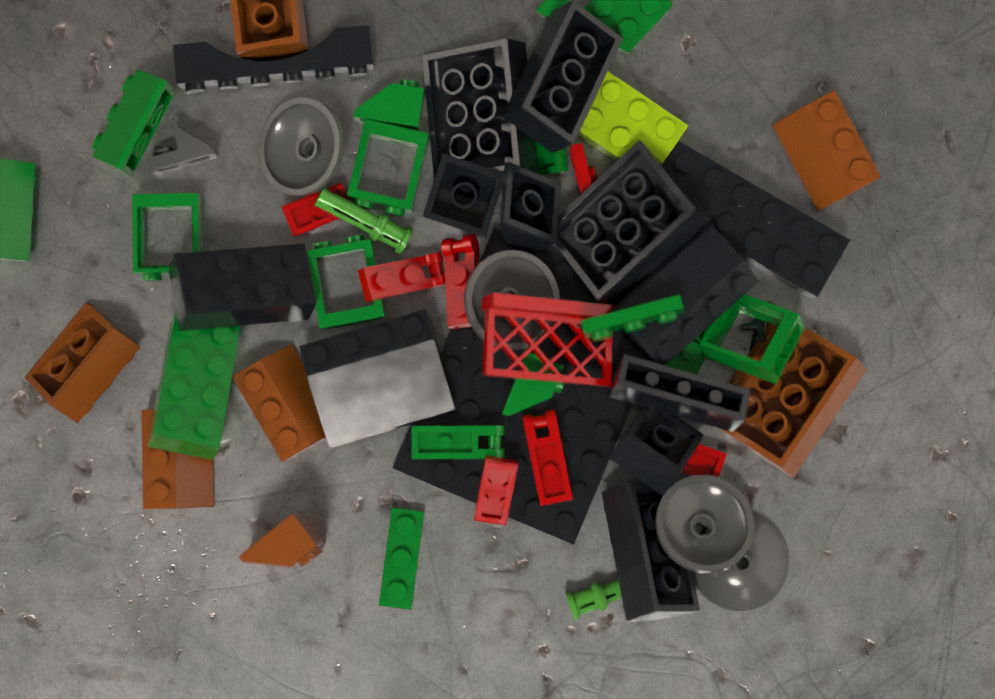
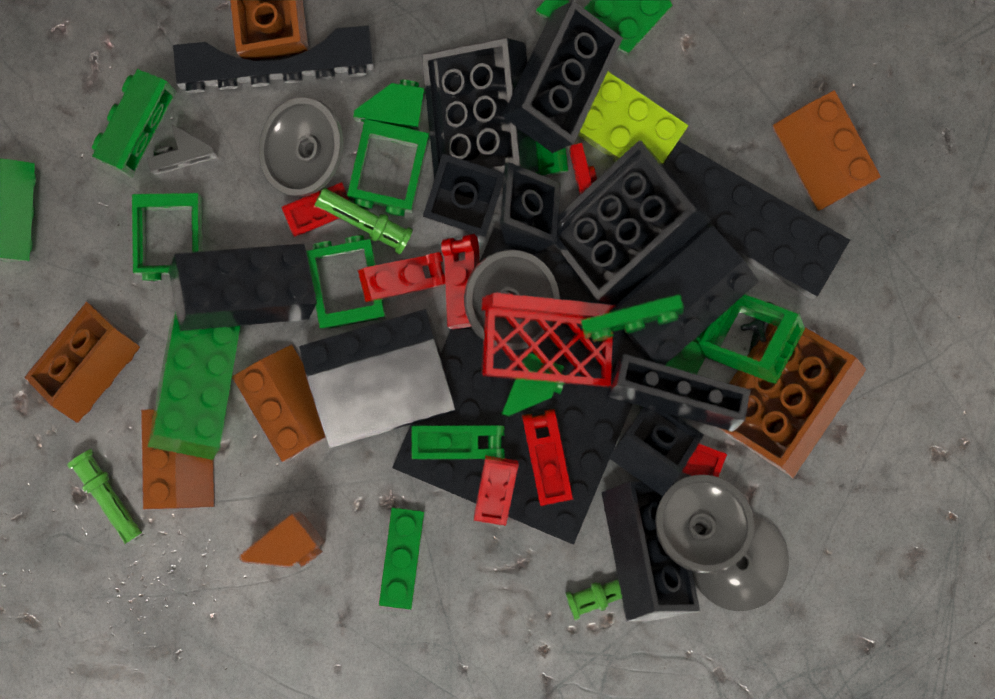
(97, 484): none -> bright green pin

